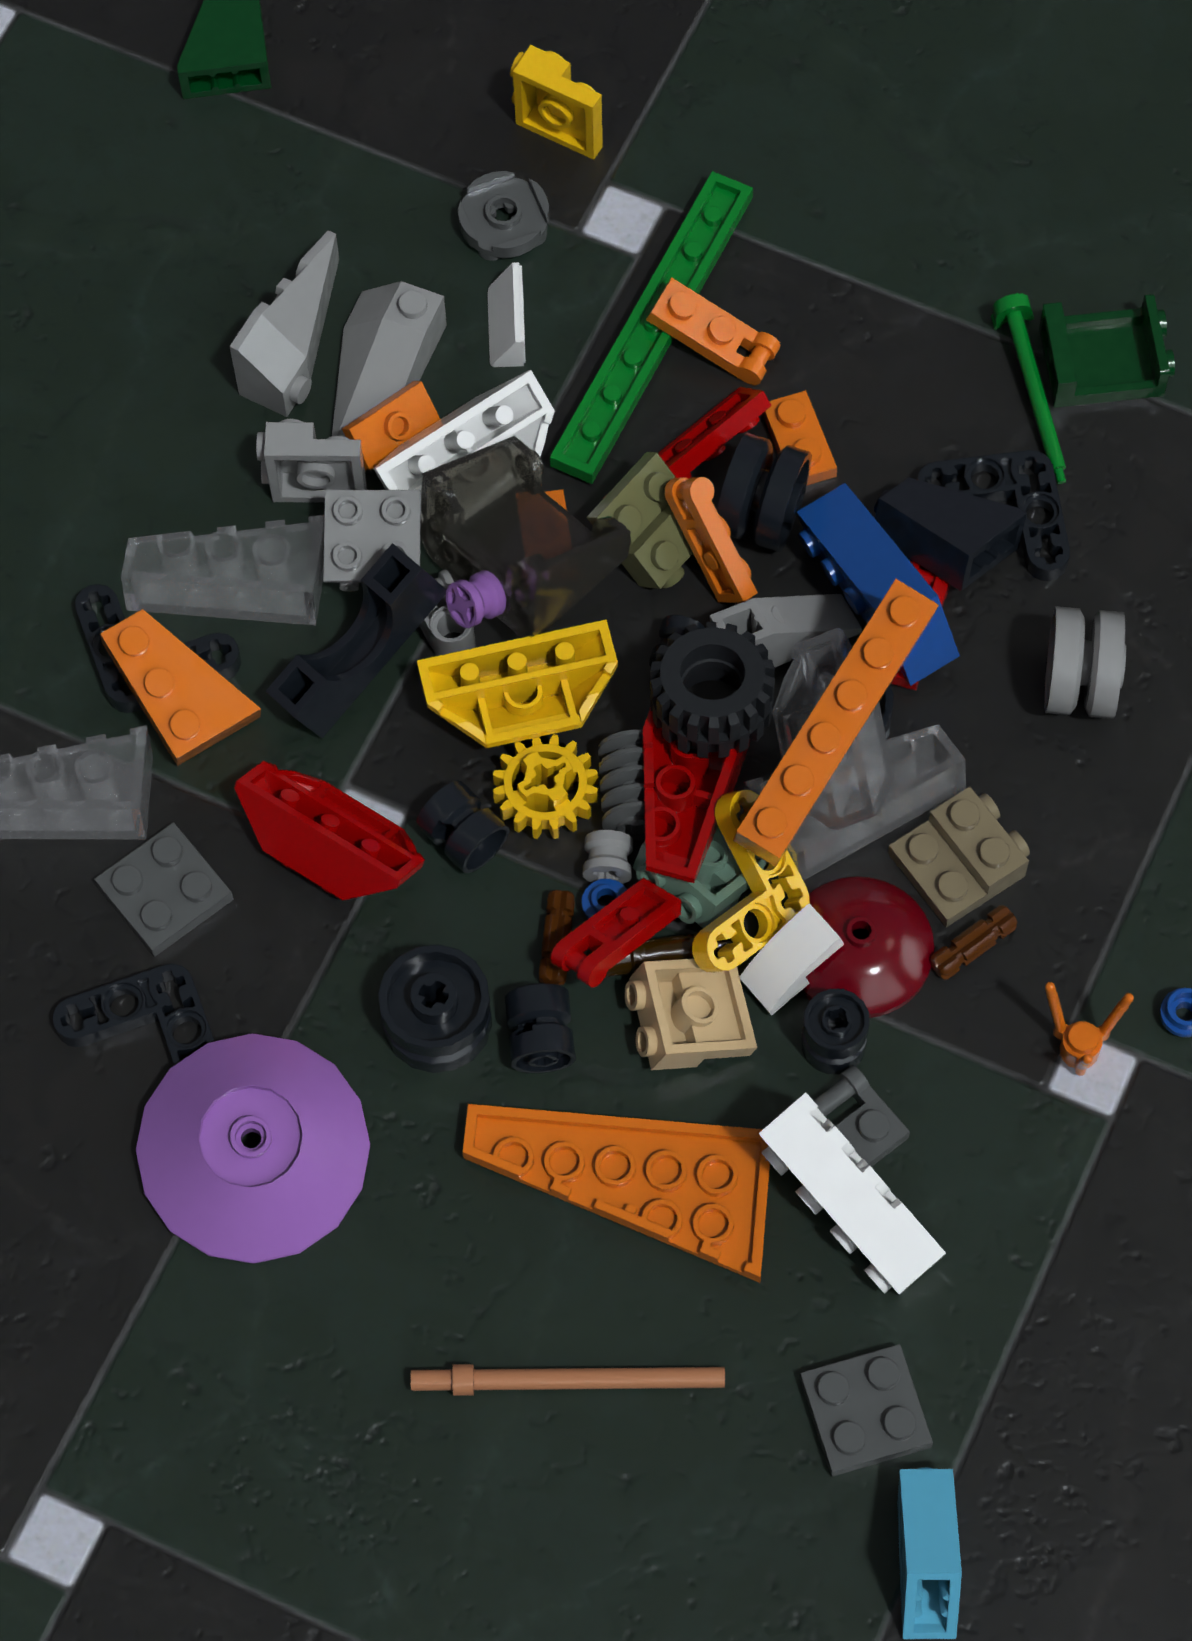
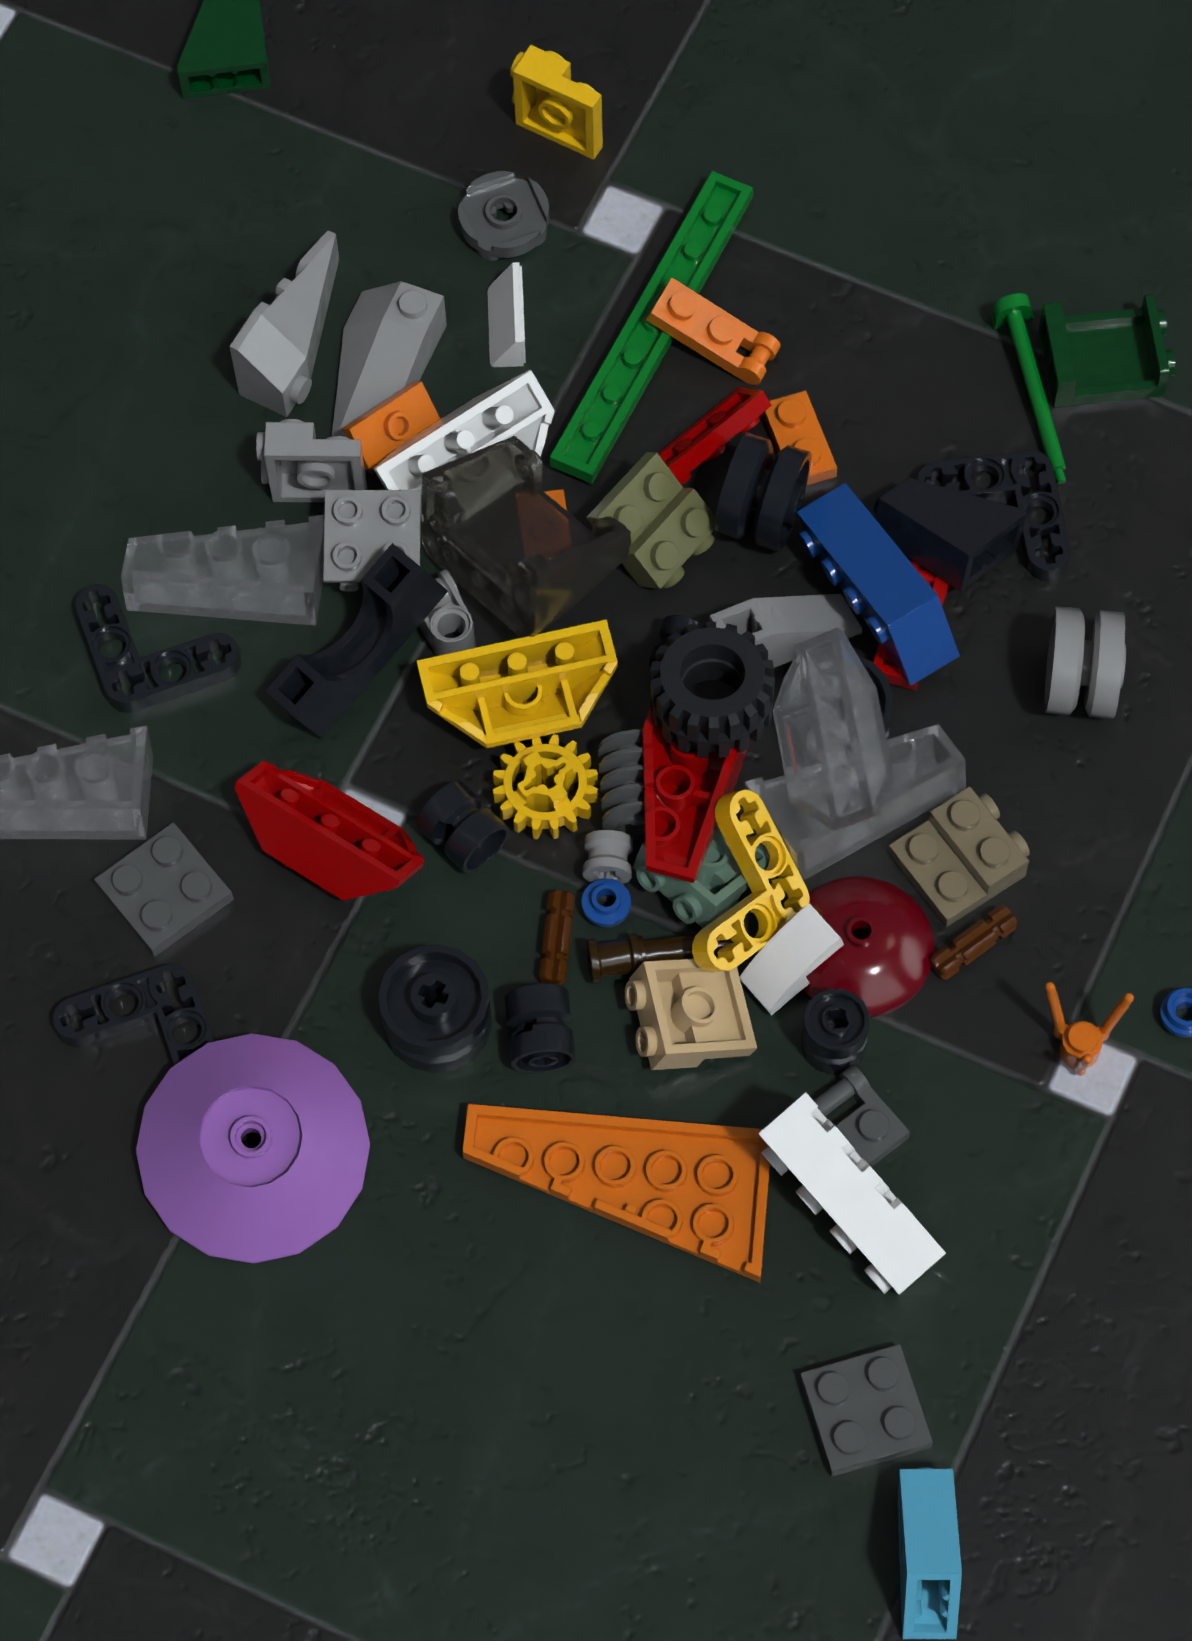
(175, 687): orange wedge -> none
(465, 1379): nougat bar -> none
(475, 599): medium lavender wheel -> none
(616, 931): red plate -> none
(709, 539): orange plate -> none
(835, 722): orange arch -> none

